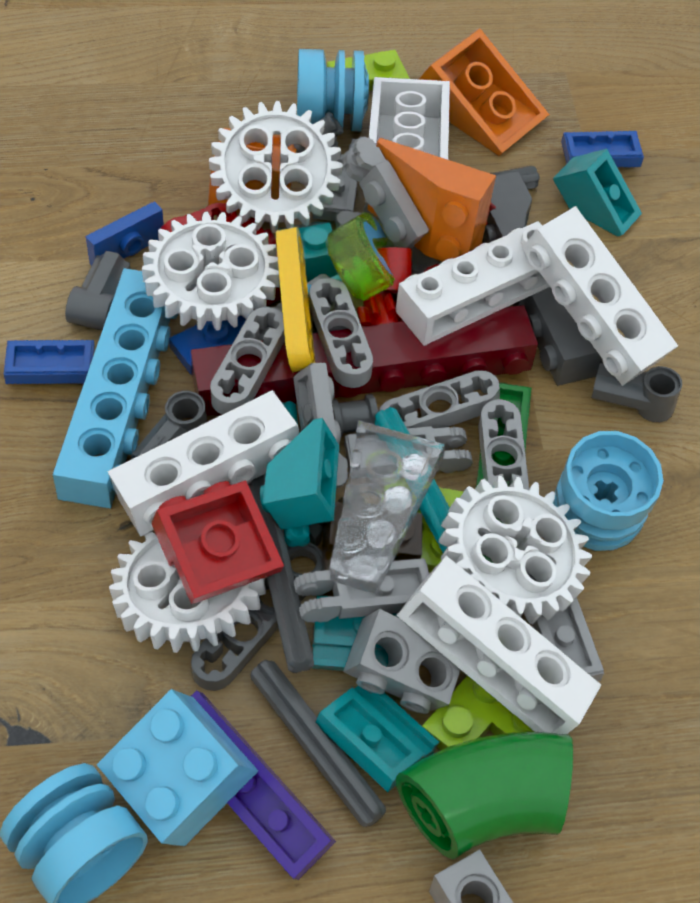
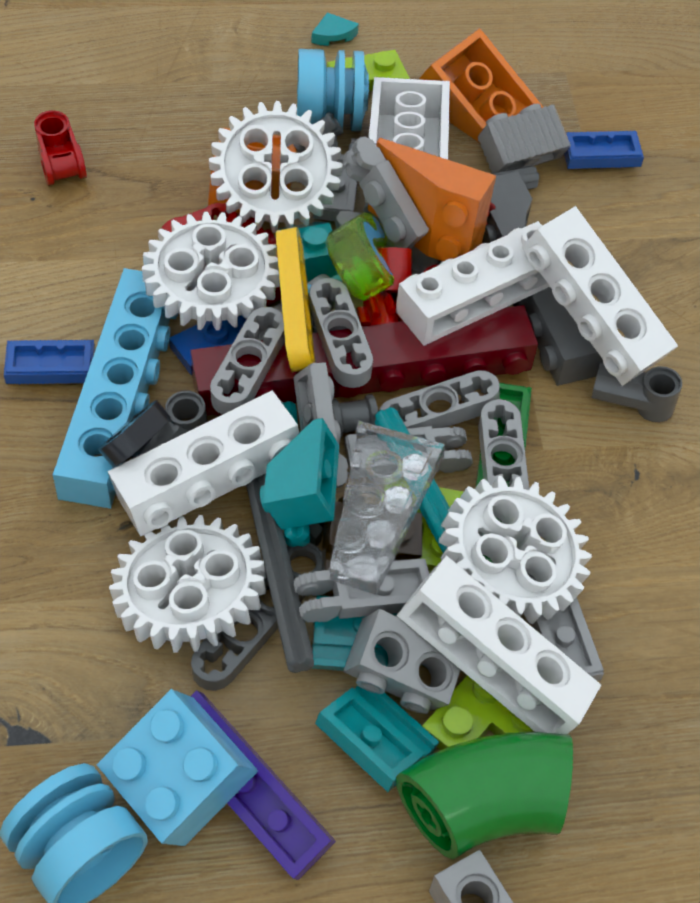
(58, 148): none -> red piece
(91, 302): dark grey piece -> none
(127, 234): blue plate -> none
(134, 434): none -> black beam
(216, 540): red plate -> none
(320, 748): dark grey axle -> none
(334, 29): none -> teal tile
(523, 139): none -> light grey brick
(598, 191): teal slope -> none
(609, 487): medium azure wheel -> none

